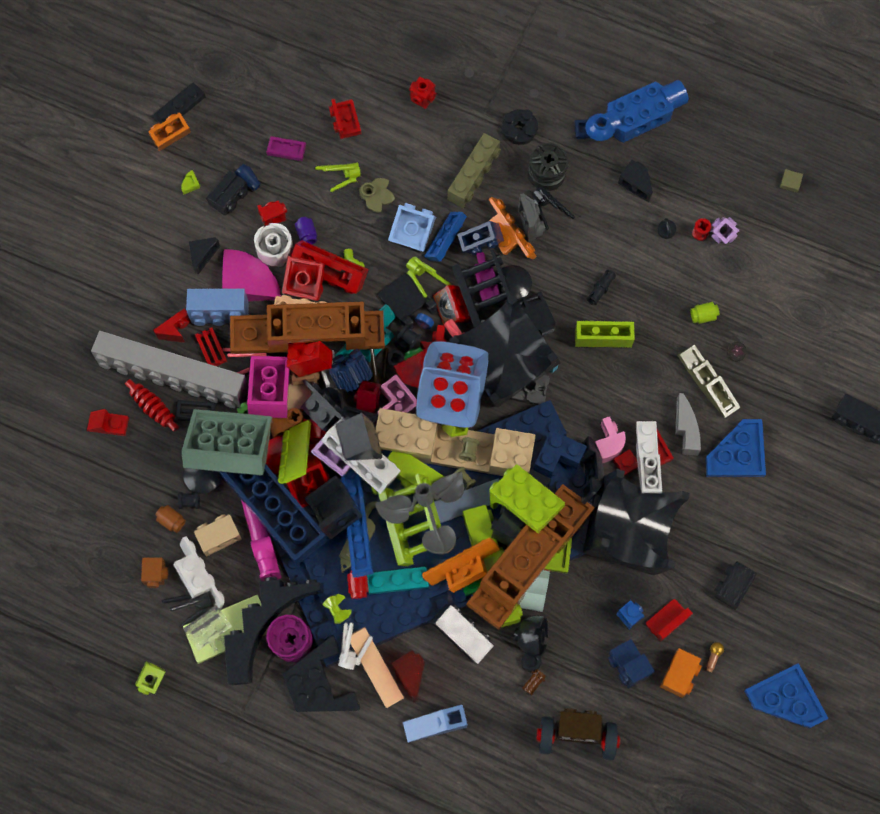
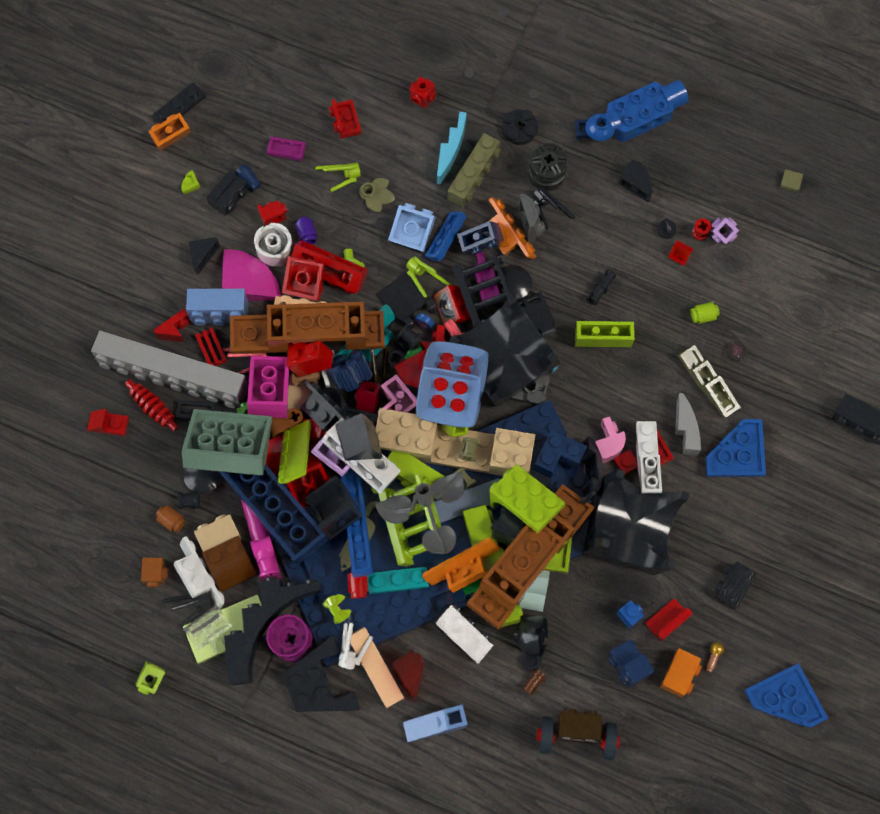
(229, 564): none -> reddish brown slope
(449, 151): none -> medium azure slope
(680, 253): none -> red tile

